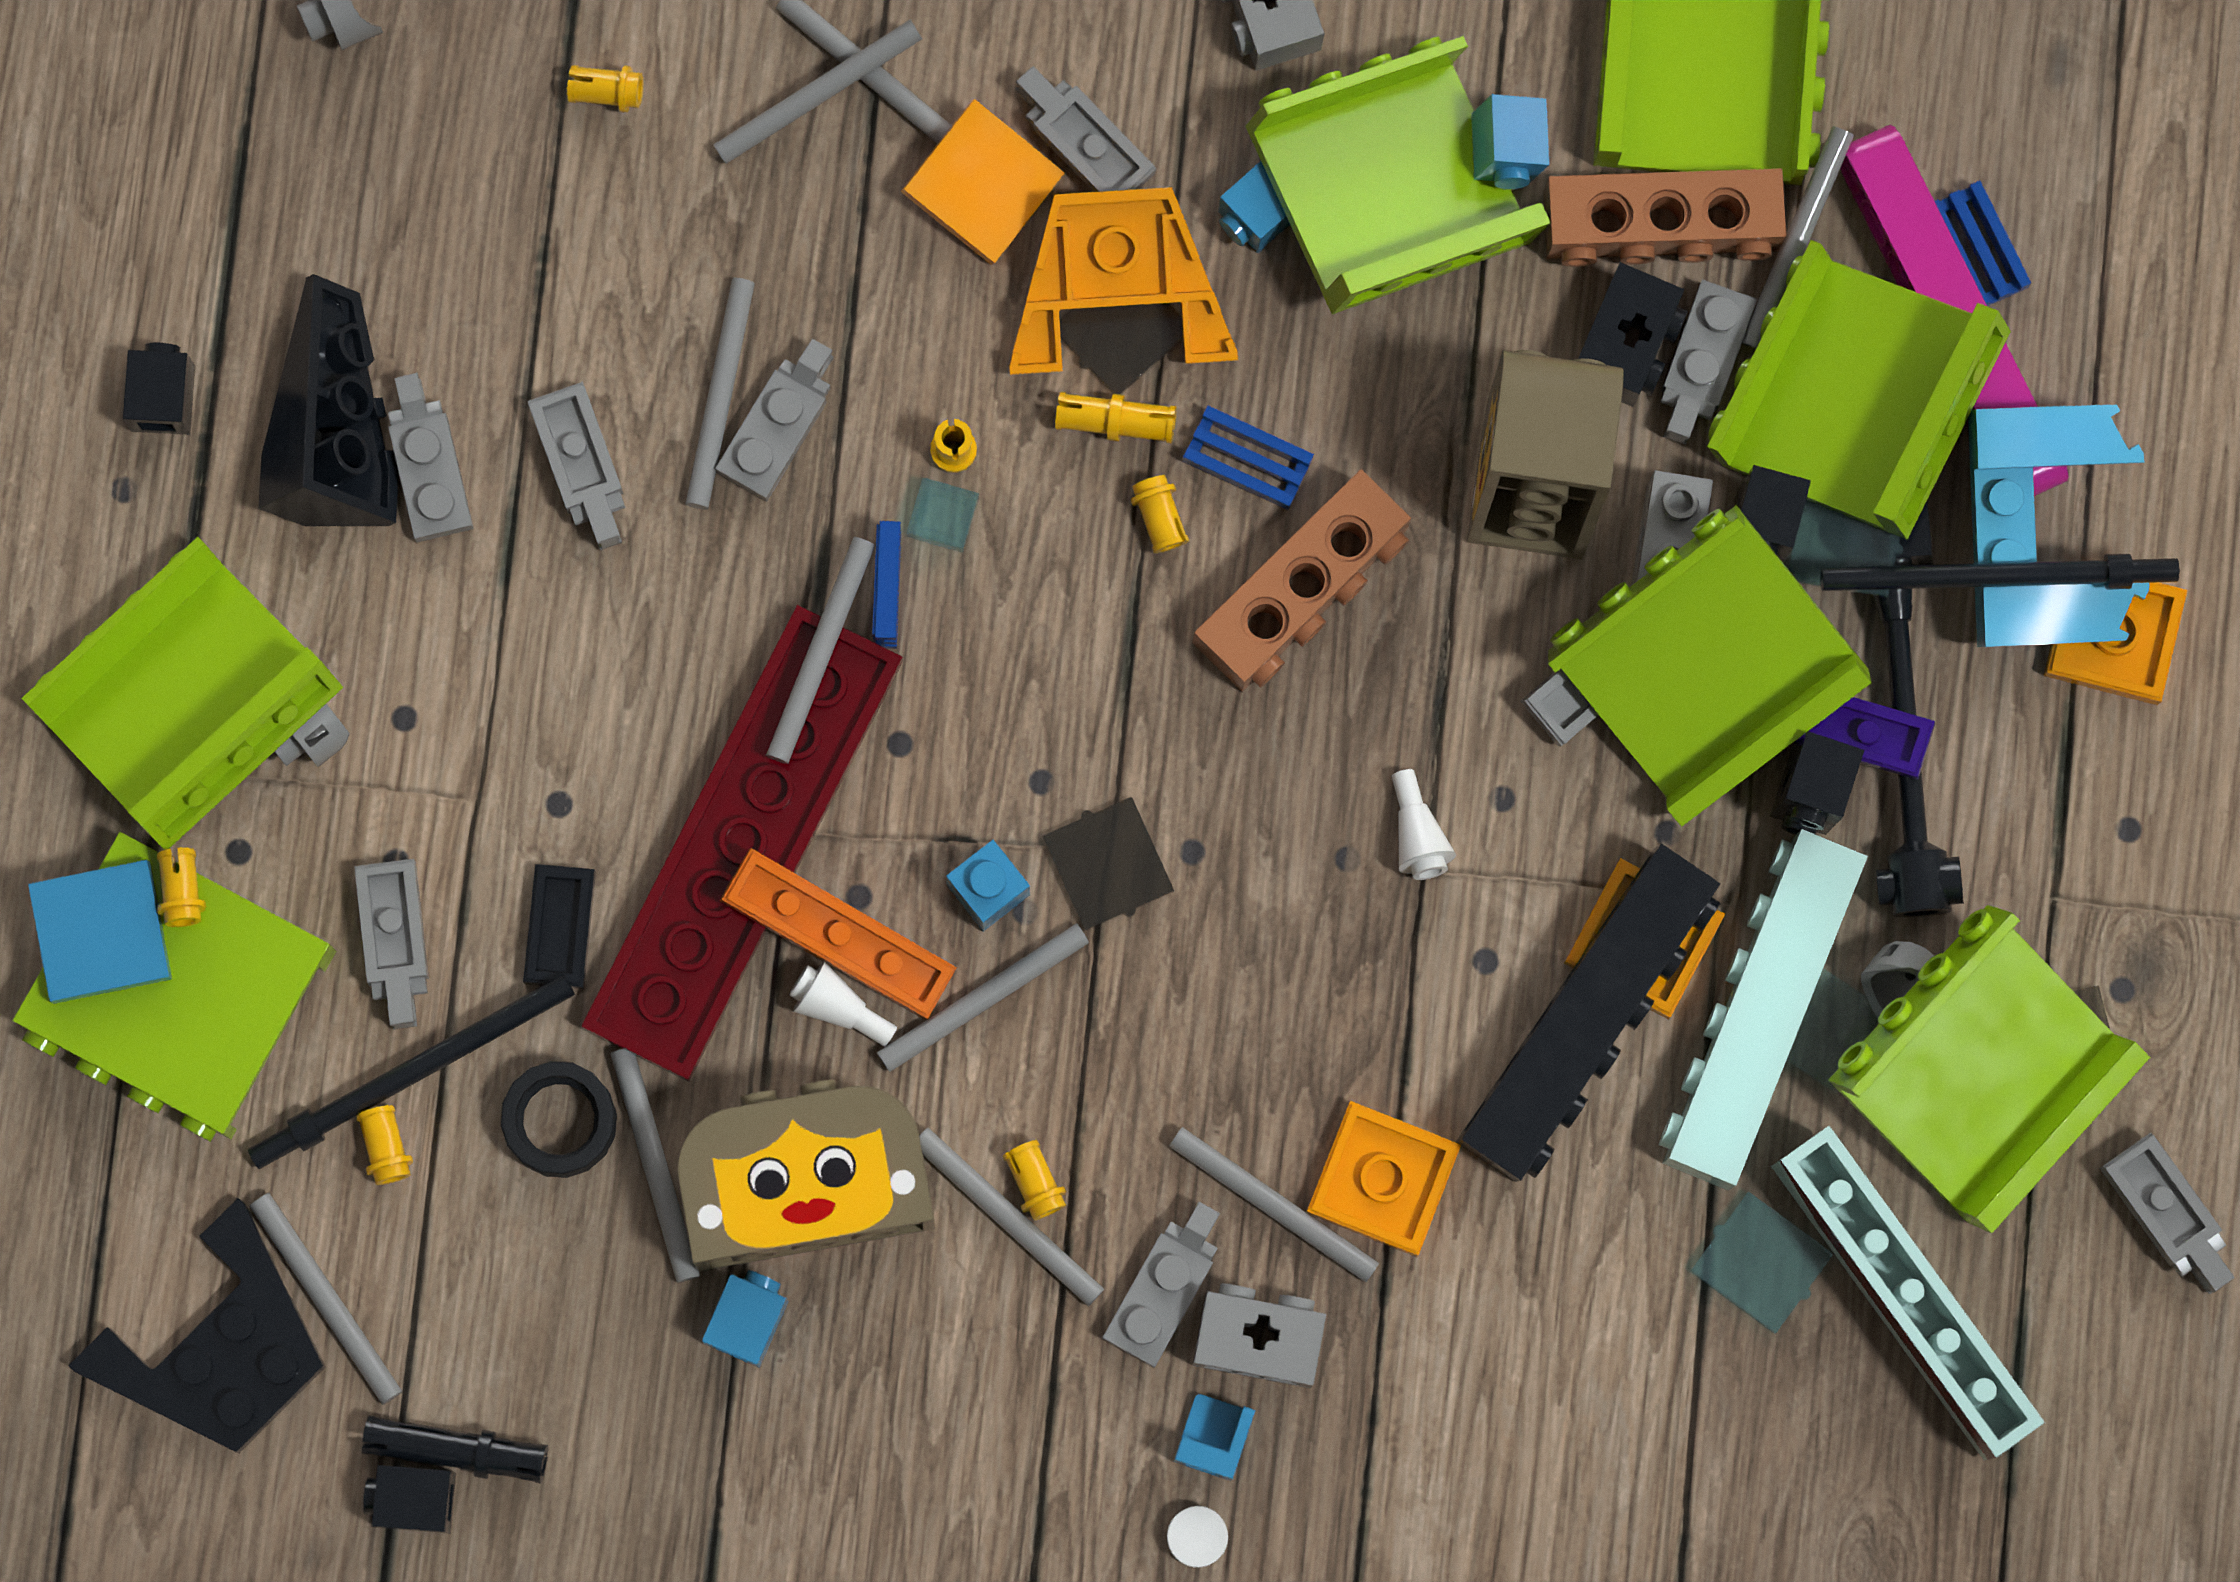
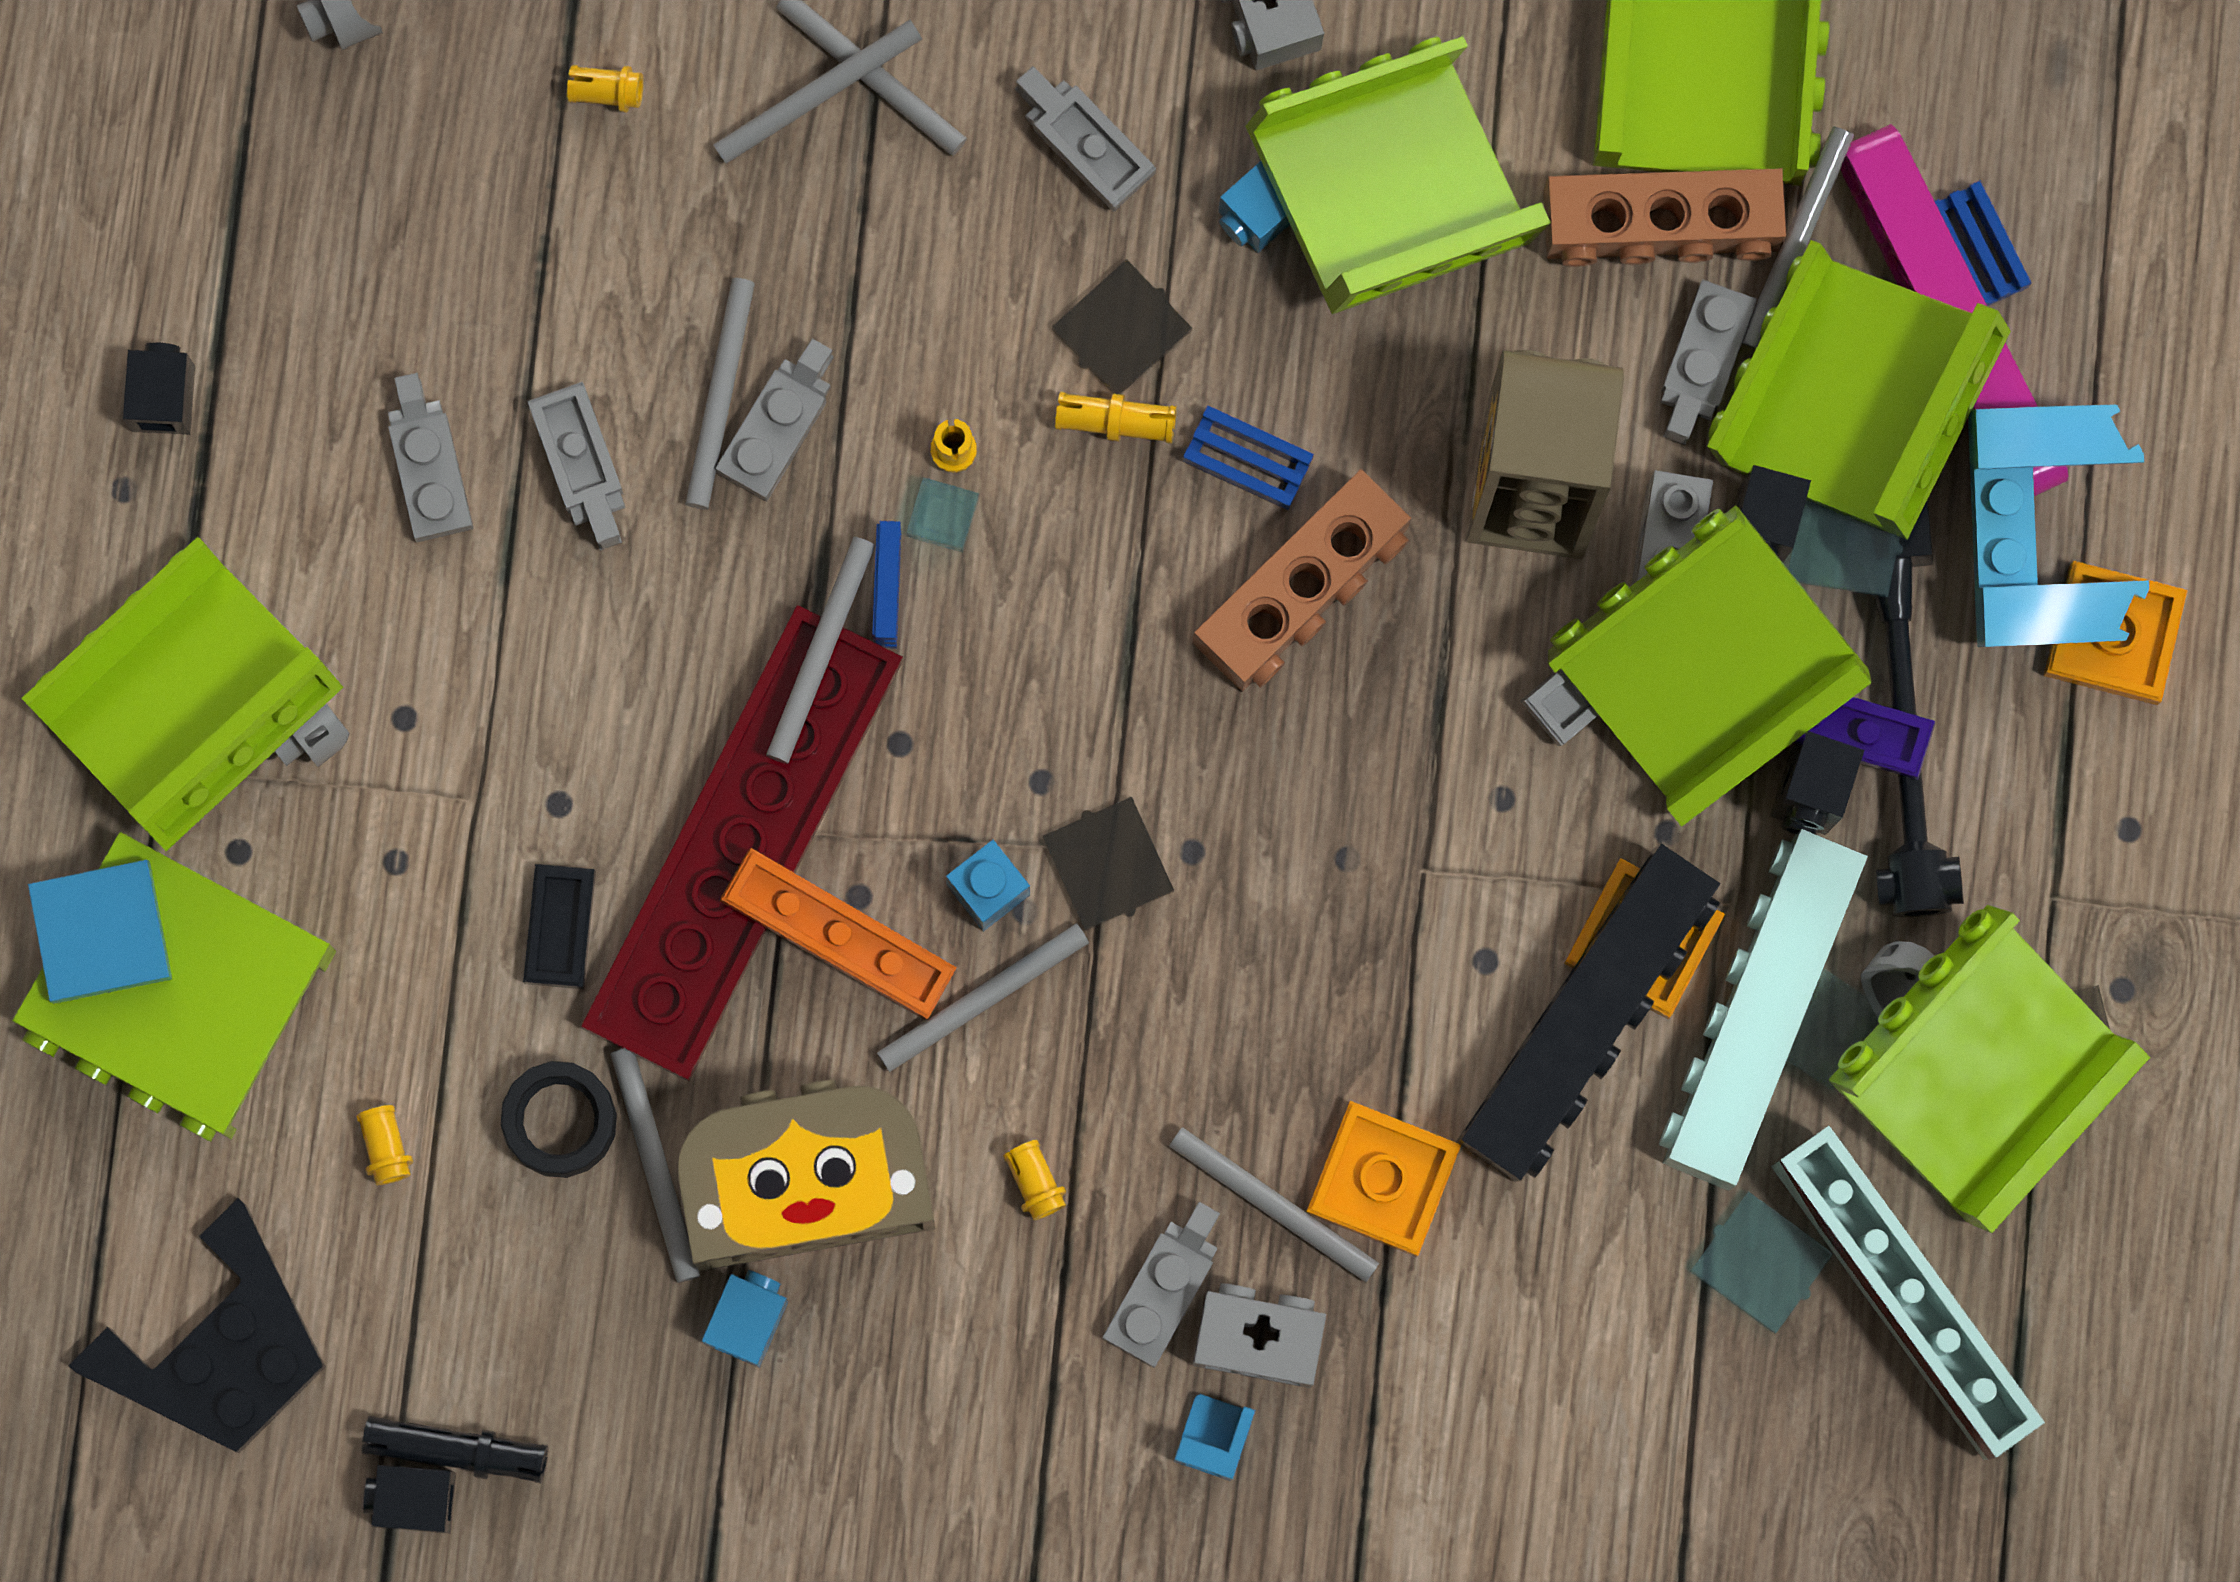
(179, 890): yellow pin -> none
(308, 1128): black bar -> none
(324, 436): black wedge -> none
(325, 1298): light grey bar -> none
(393, 936): light grey hinge -> none
(829, 999): white cone -> none
(982, 182): light orange tile -> none
(1009, 1218): light grey bar -> none
(1117, 253): light orange wing -> none
(1159, 513): yellow pin -> none
(1197, 1536): white tile -> none
(1422, 843): white cone -> none
(1510, 140): dark azure brick -> none
(1647, 305): black brick -> none
(2115, 572): black bar -> none
(2169, 1212): light grey hinge -> none

